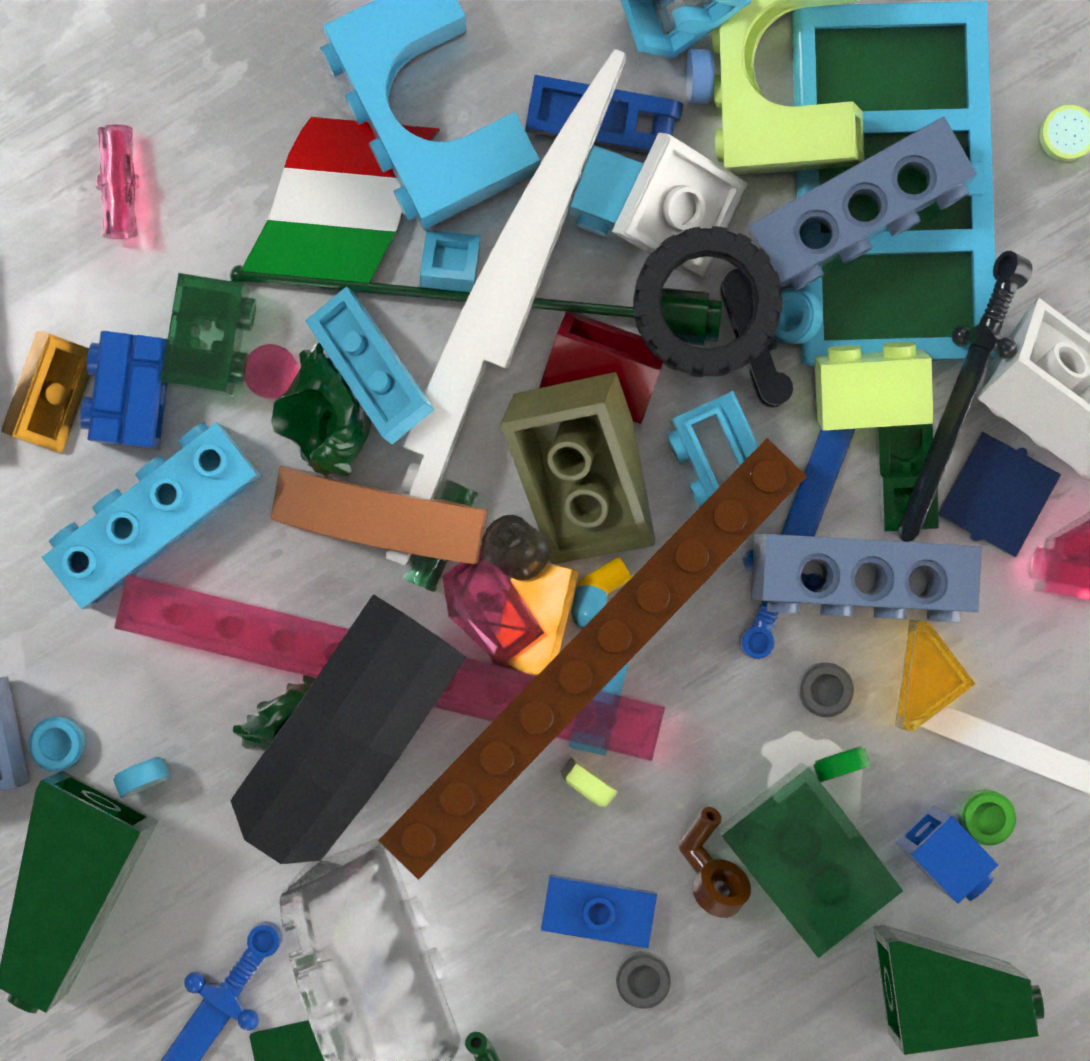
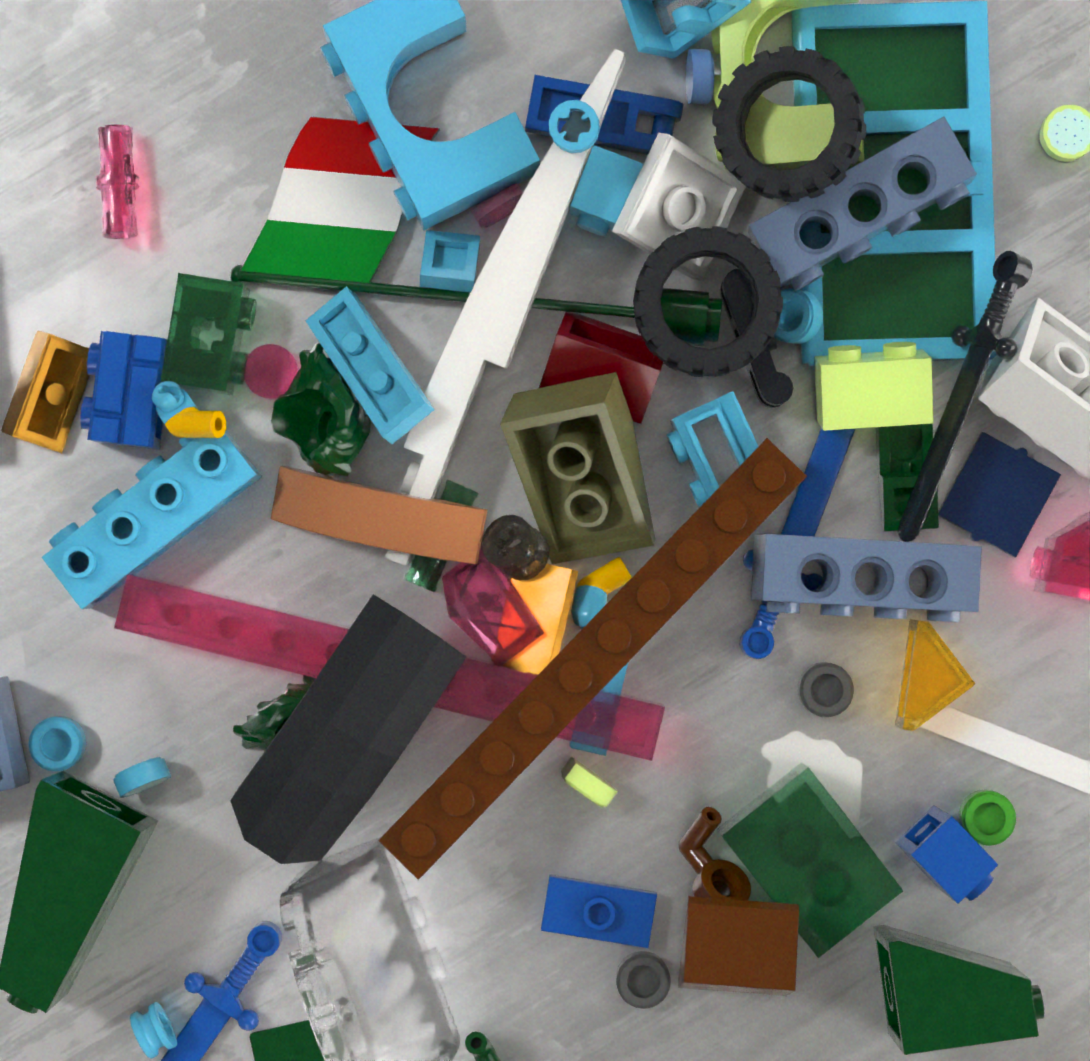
(153, 1030): none -> medium azure bush
(183, 416): none -> arm
(497, 207): none -> clear pink tile
(563, 113): none -> medium azure bush
(739, 946): none -> reddish brown slope
(744, 91): none -> black tyre
(841, 764): green tile -> none

